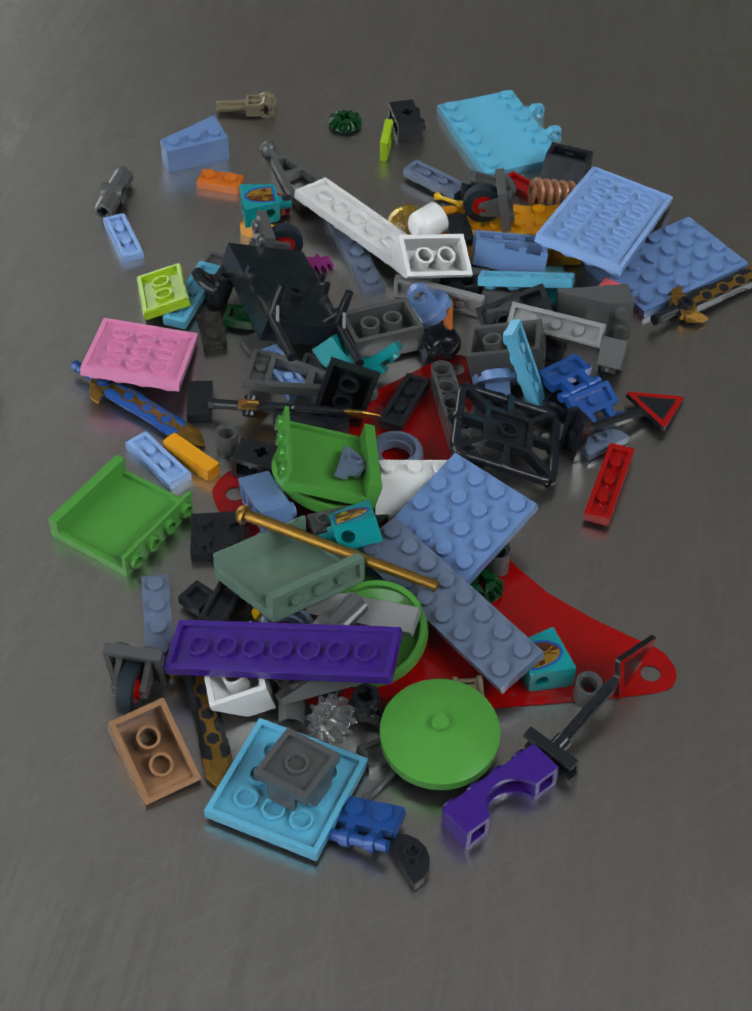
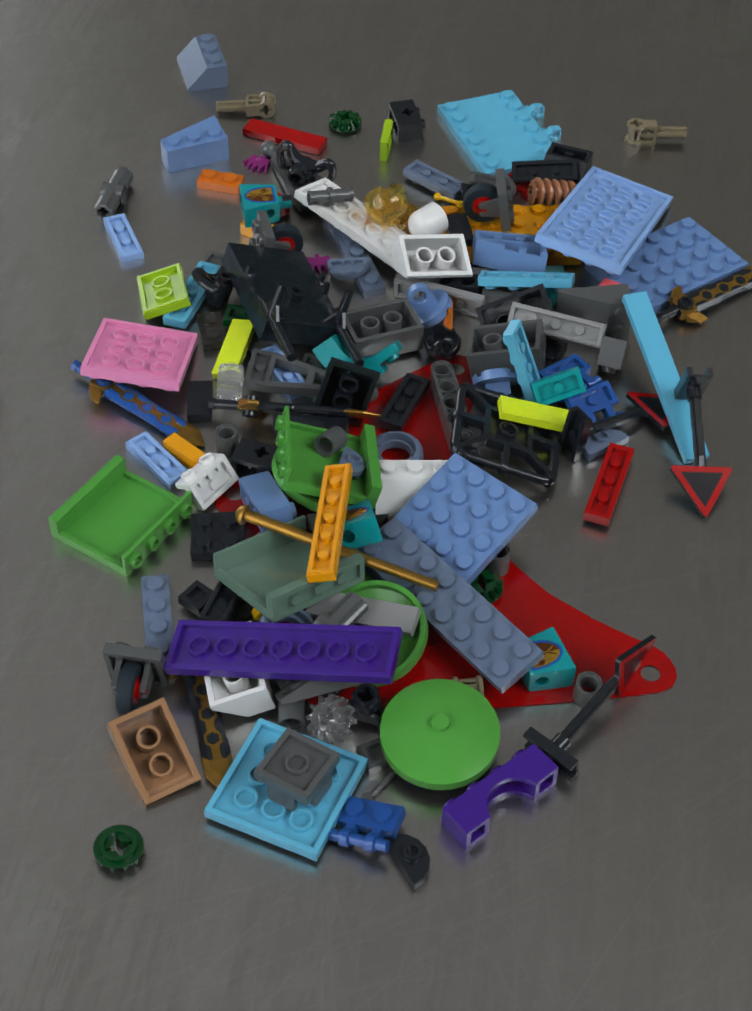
(127, 837): none -> dark green gear
(203, 64): none -> sand blue slope
(208, 479): none -> white bracket
(230, 381): none -> clear gear
(235, 344): none -> neon yellow tile
(257, 163): none -> magenta piece
(276, 133): none -> red tile
(303, 166): none -> black piece
(329, 523): none -> light orange tile
(330, 196): none -> dark grey pin
(331, 441): none -> dark grey beam
(348, 268): none -> sand blue tile
(387, 206): none -> clear yellow cylinder
(531, 413): none -> neon yellow tile
(558, 386): none -> teal plate
(561, 169): none -> black tile
(648, 130): none -> dark tan connector
(661, 370): none -> medium azure tile
(700, 481): none -> black piece

